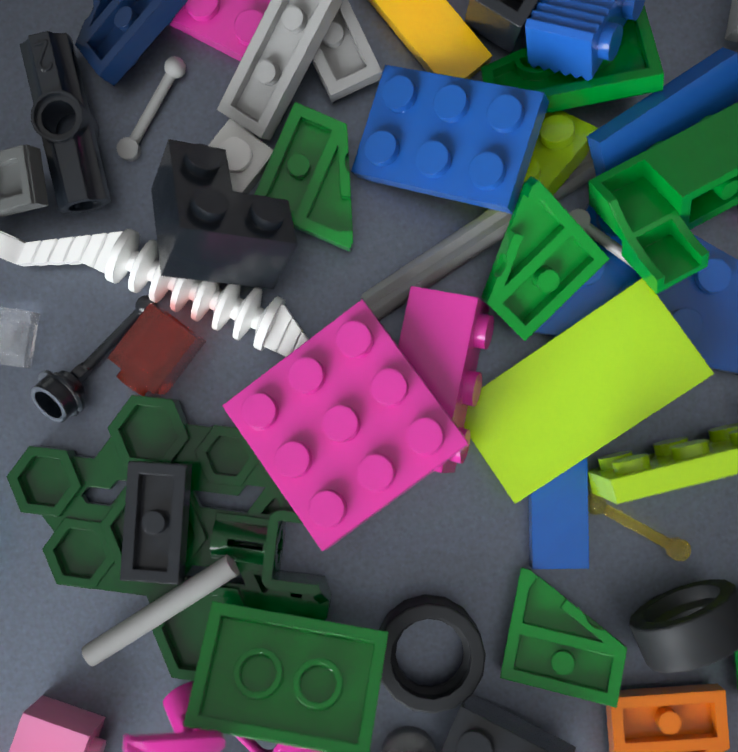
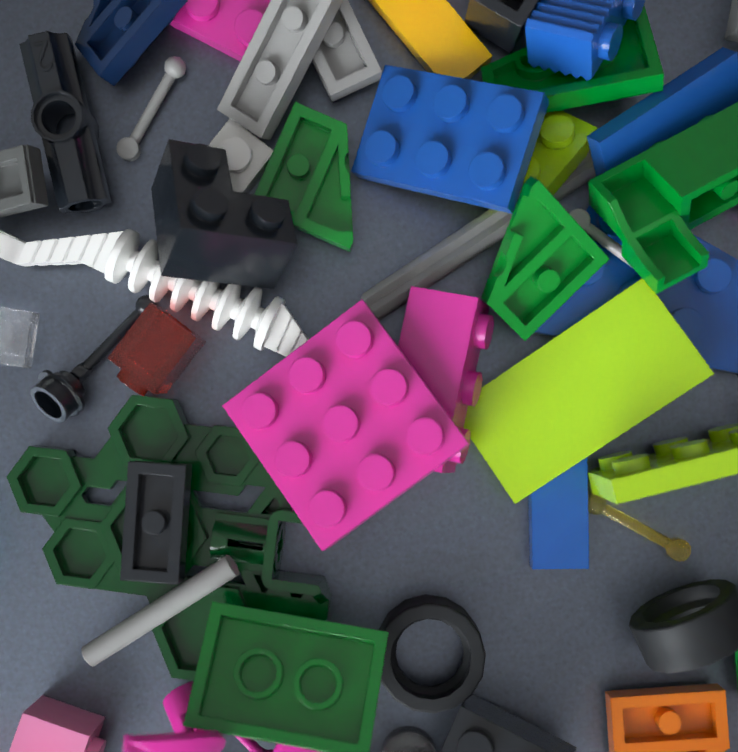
(560, 646): green wing -> none

